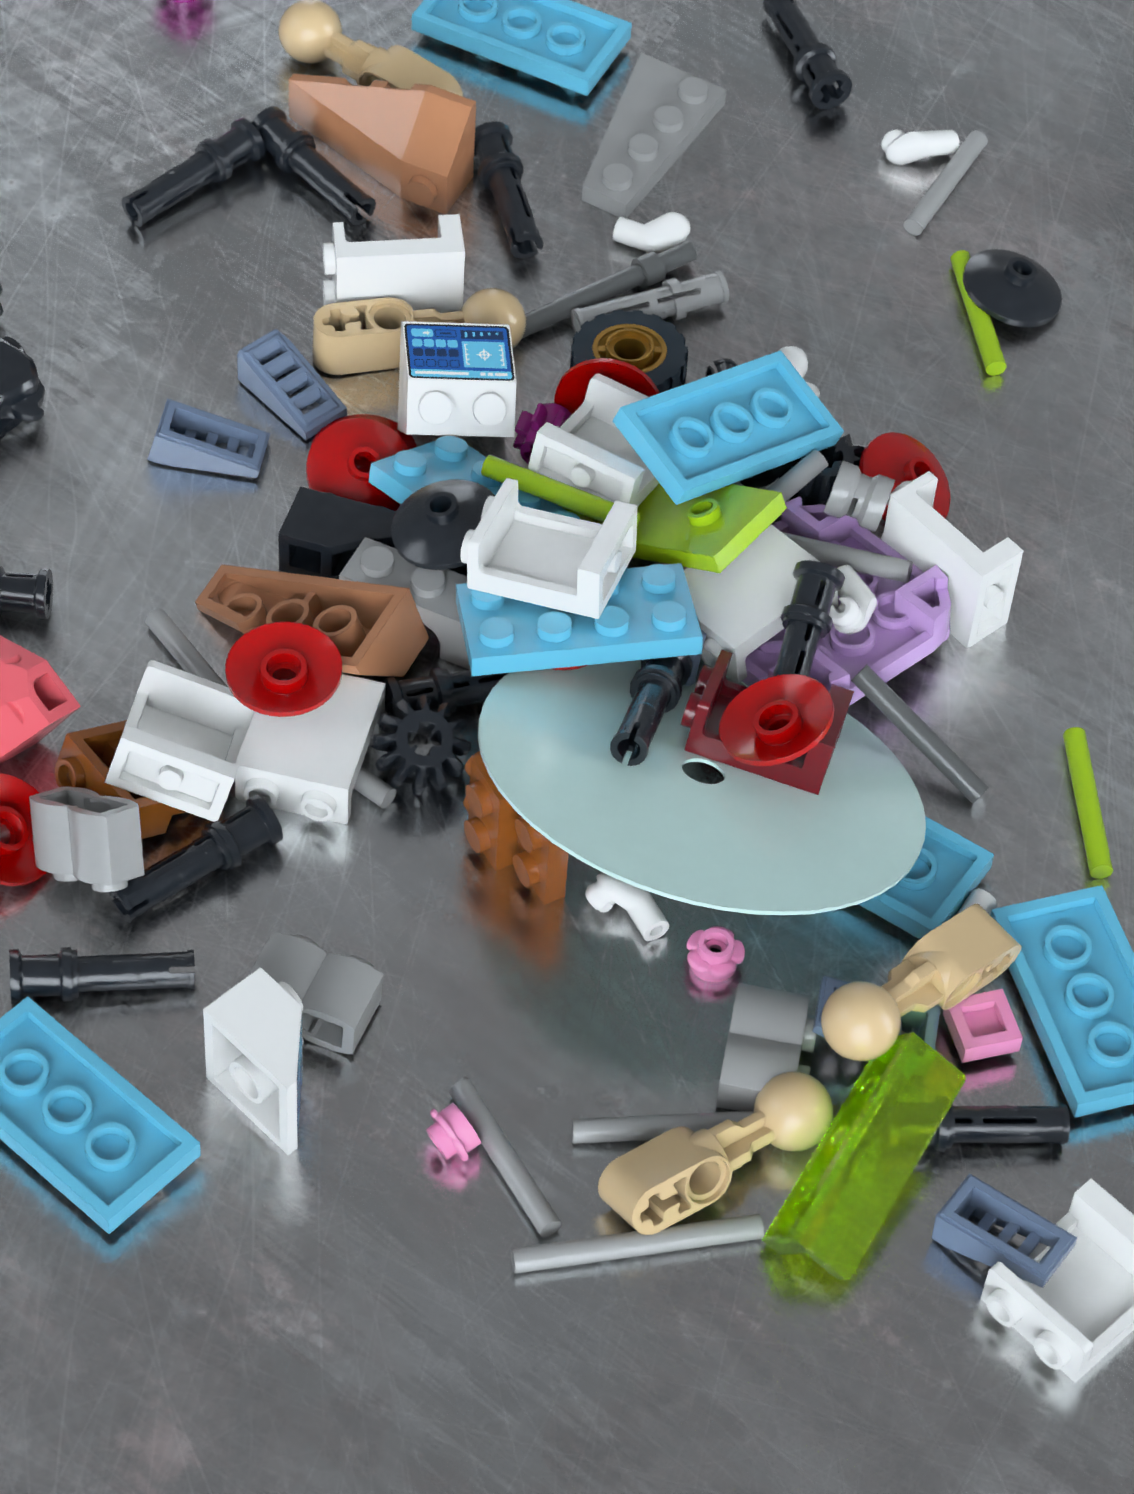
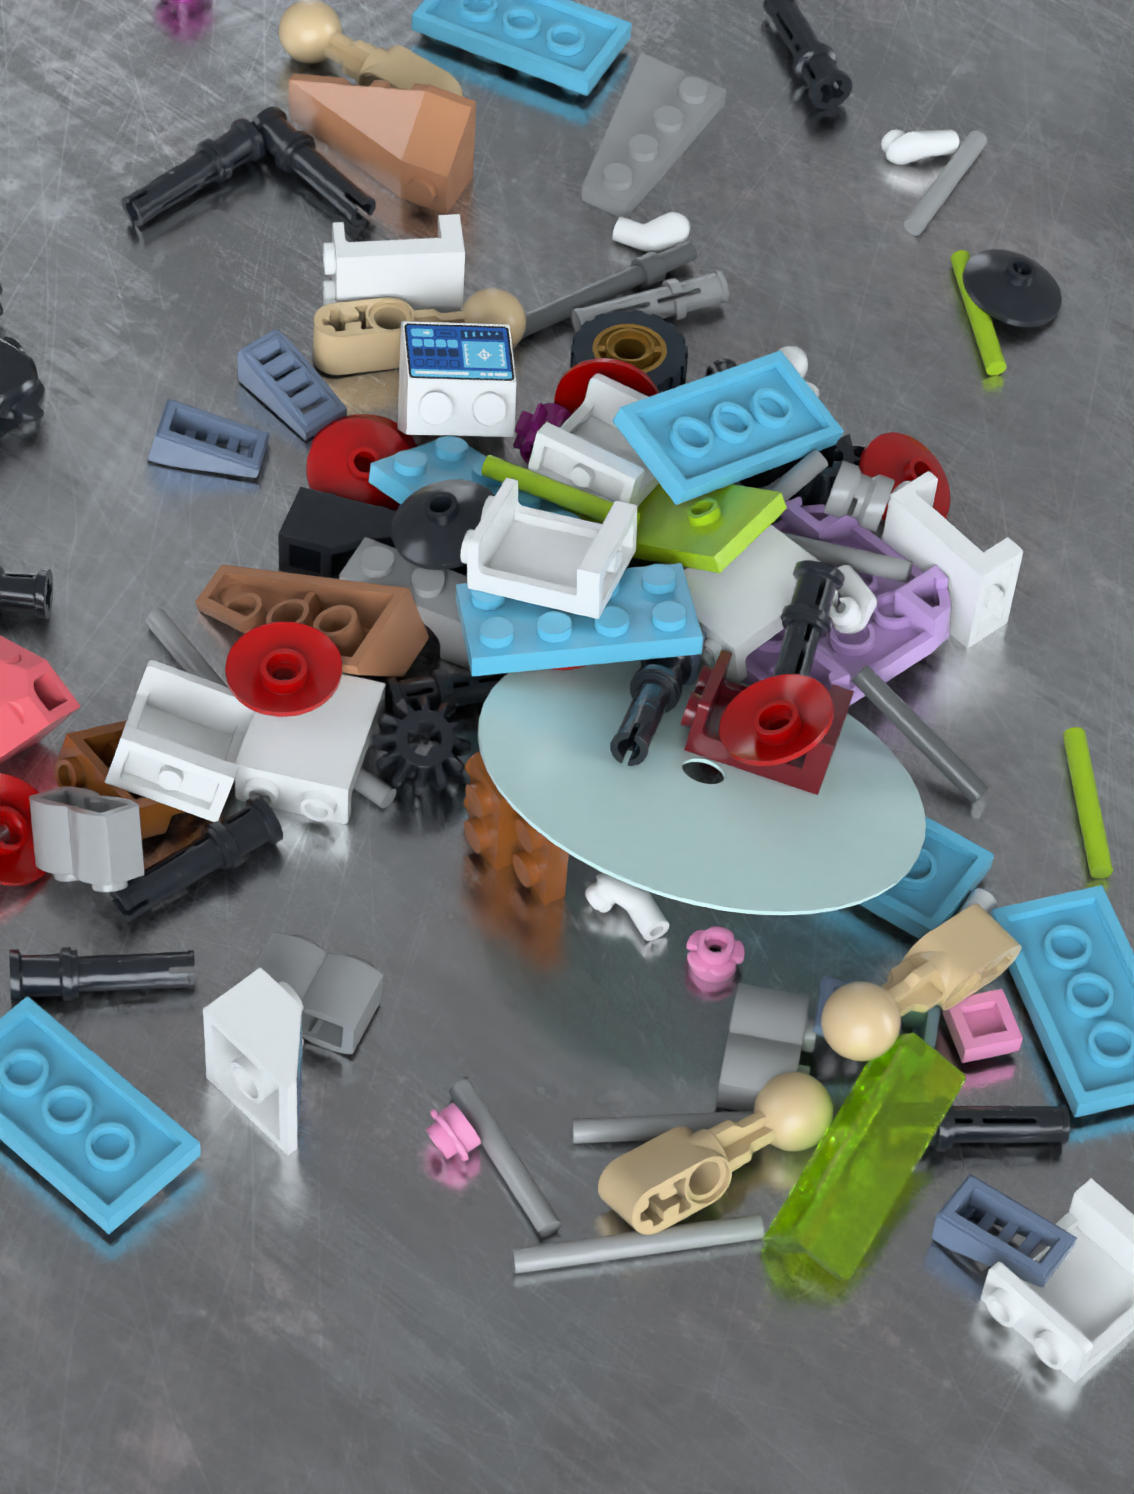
(502, 174): black pin -> none

